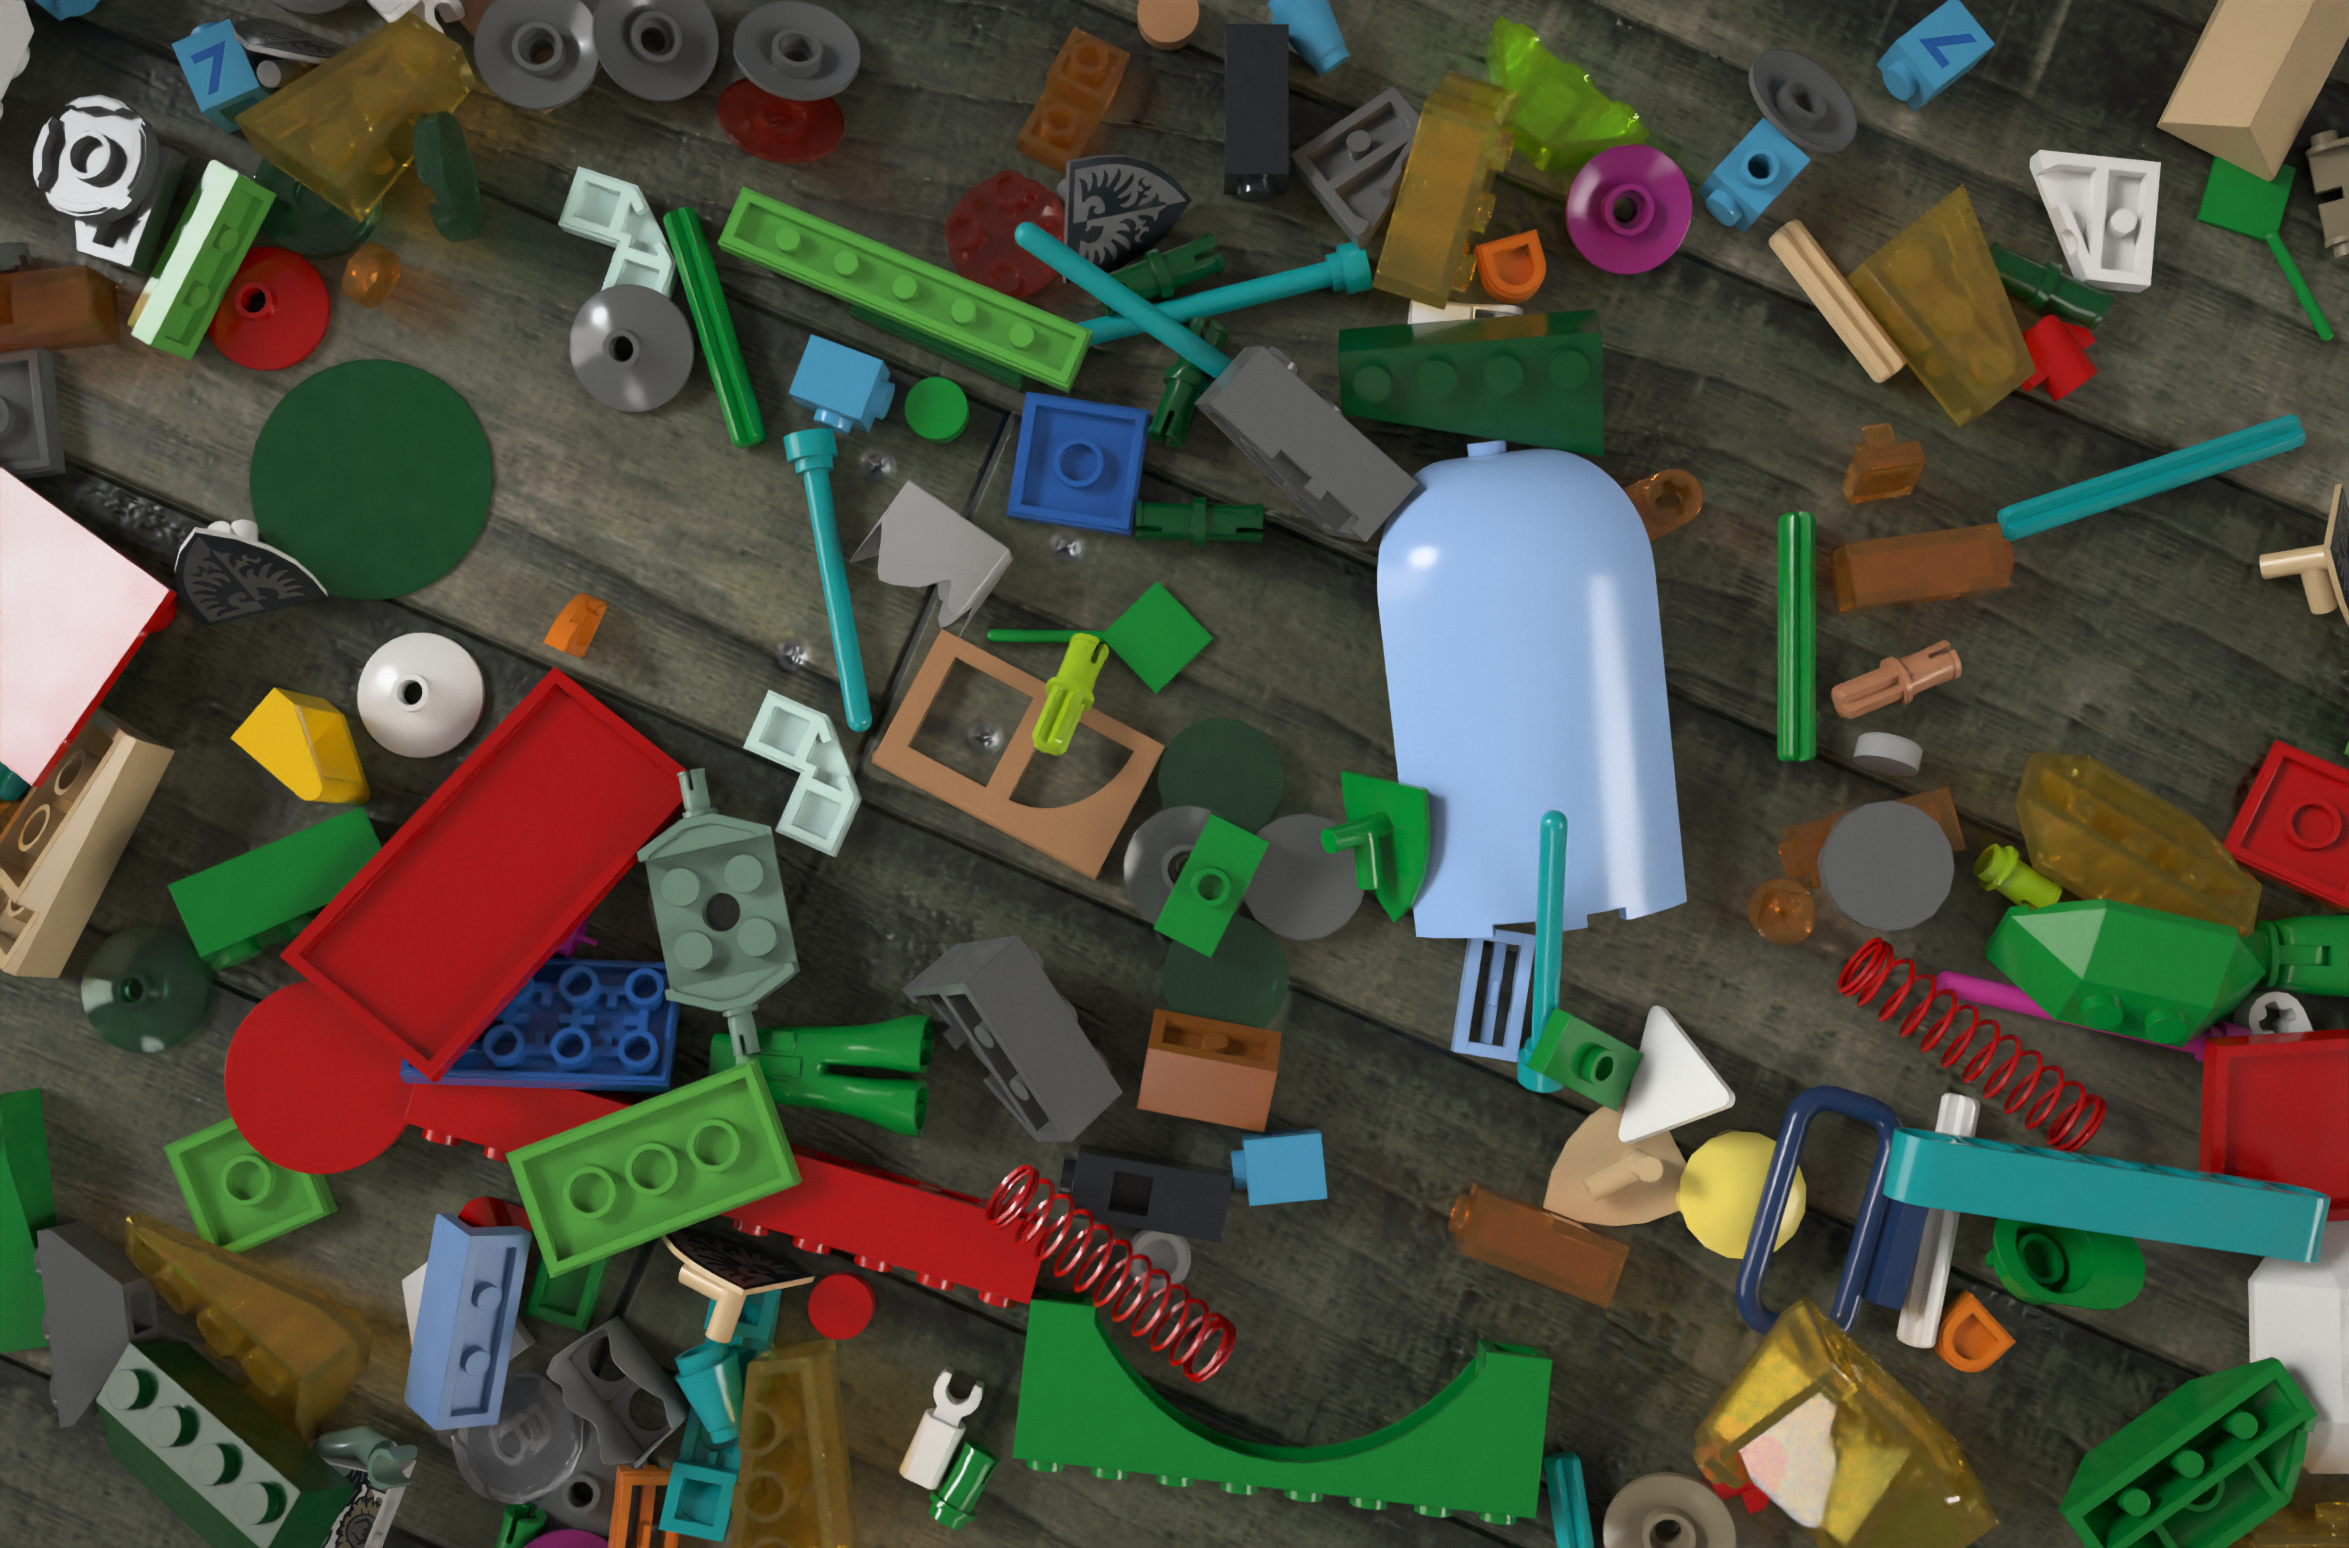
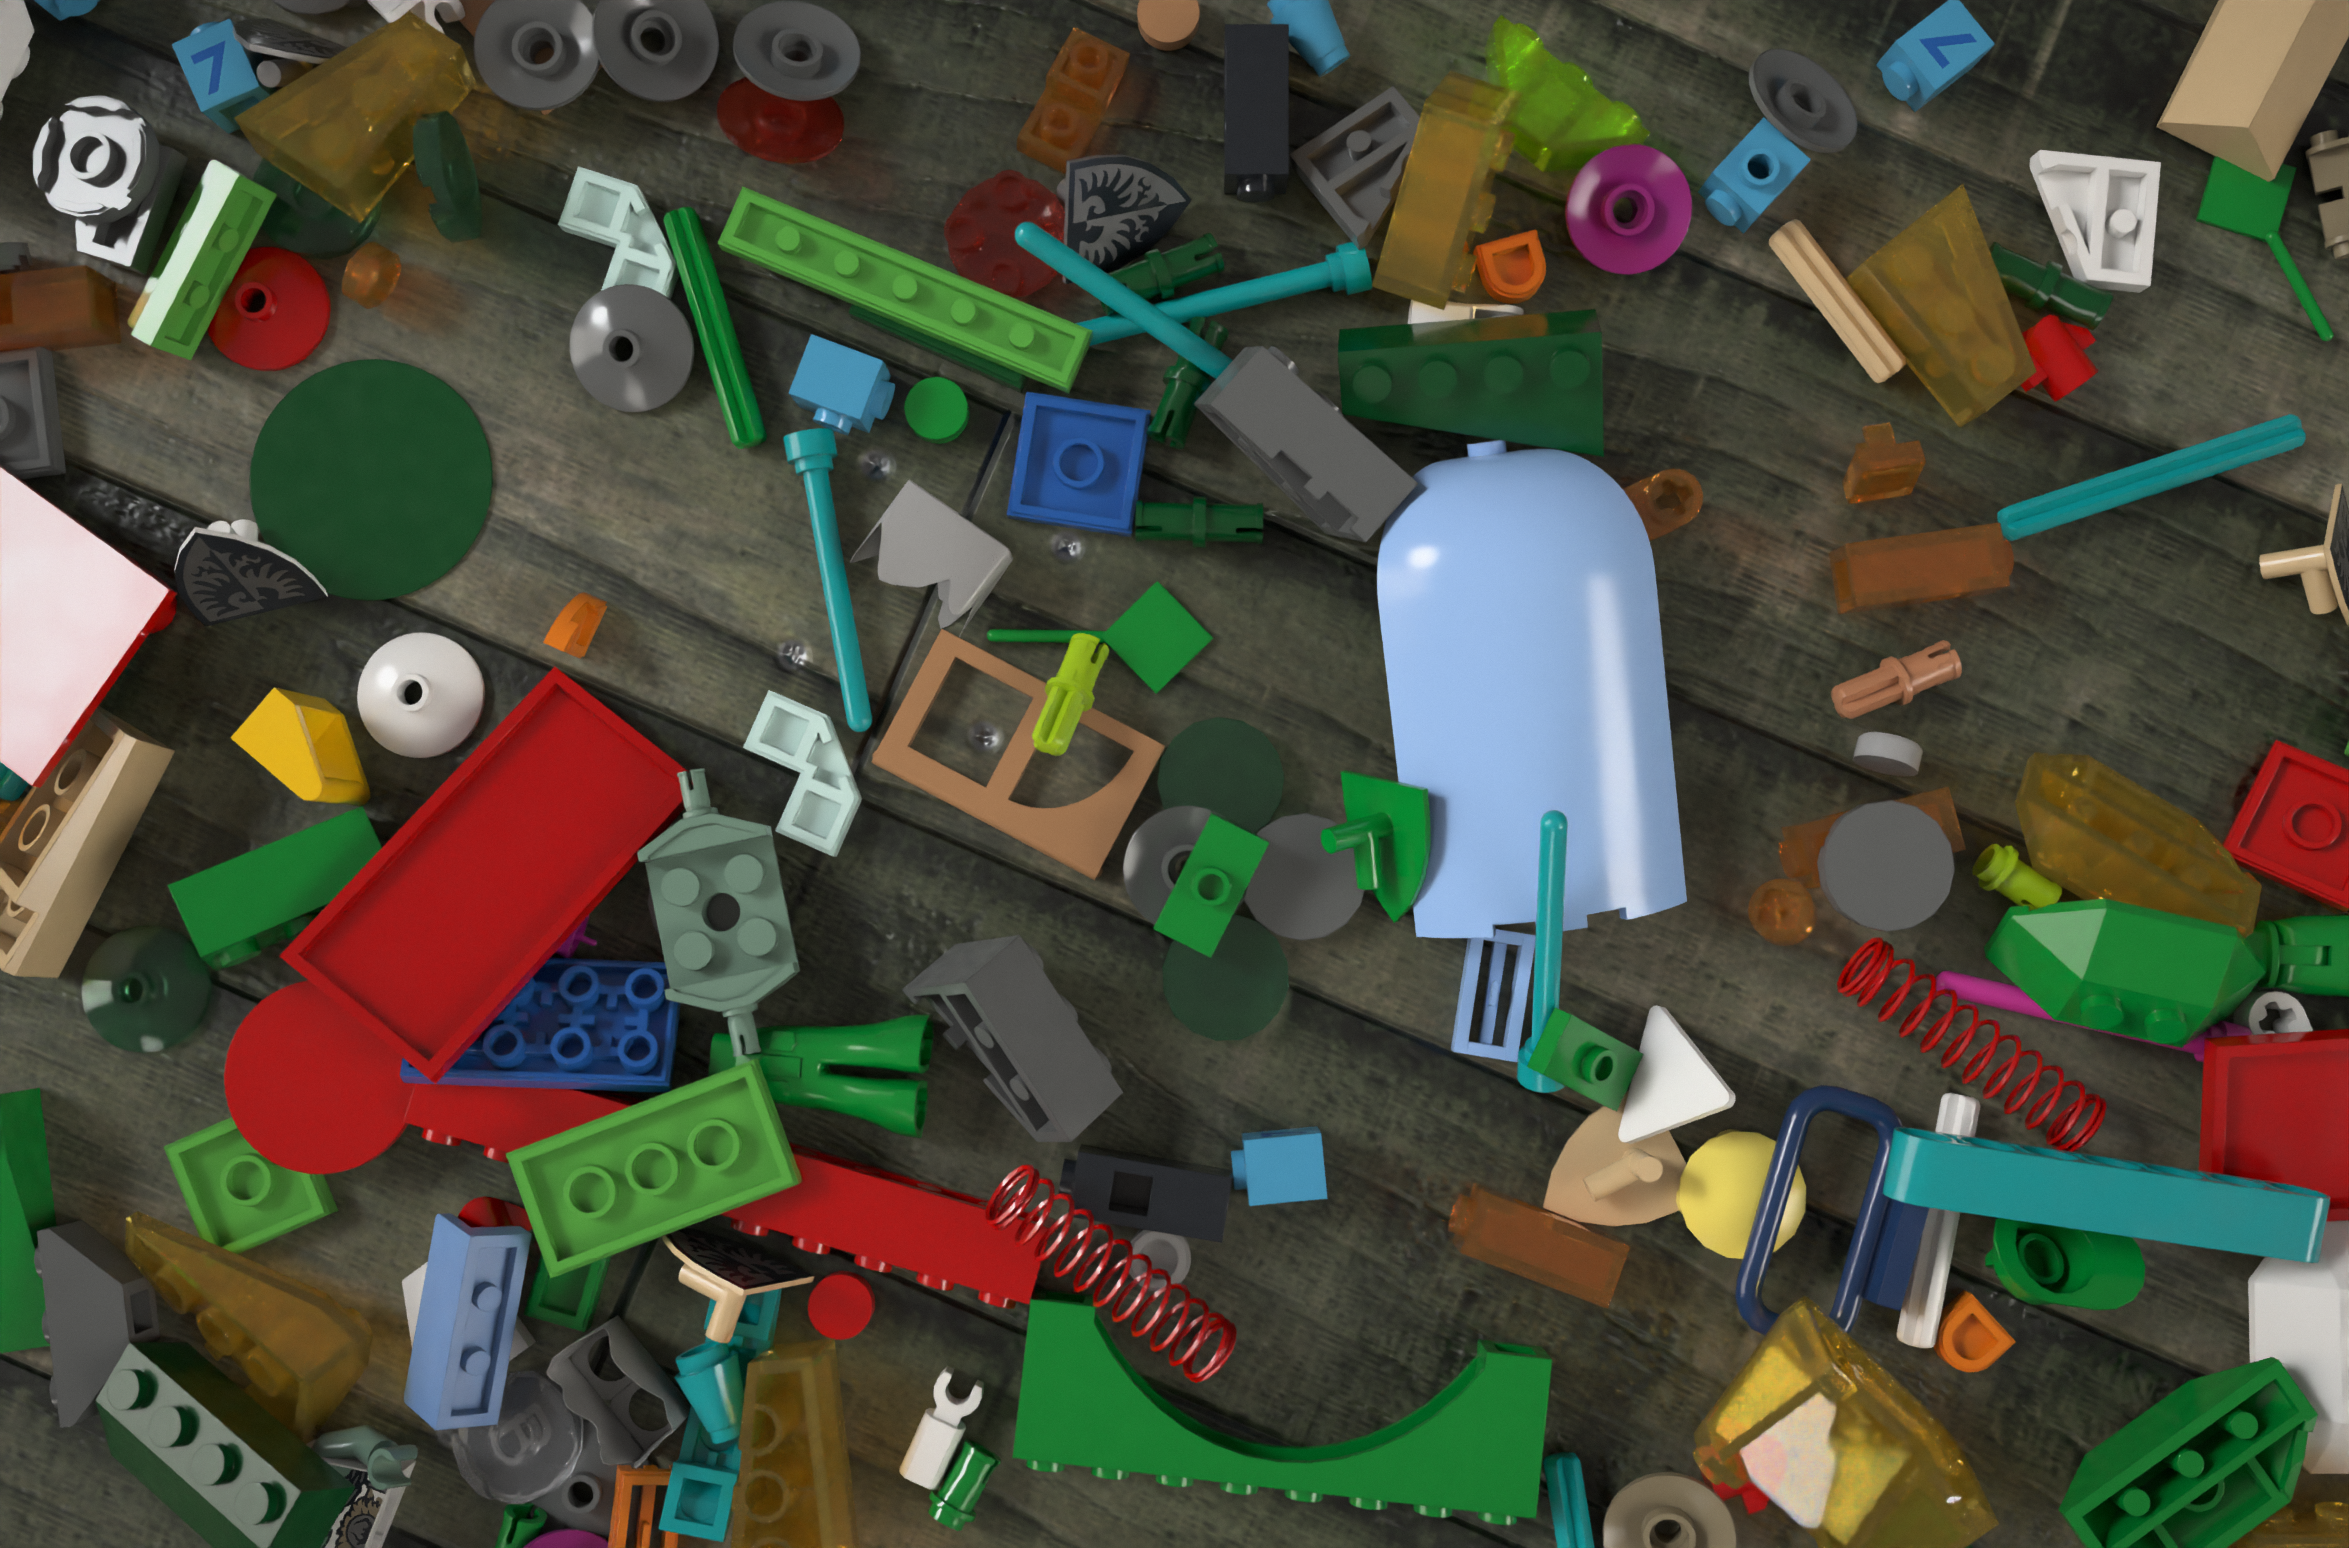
(1210, 1070): dark orange panel -> none
(1796, 637): green axle -> none

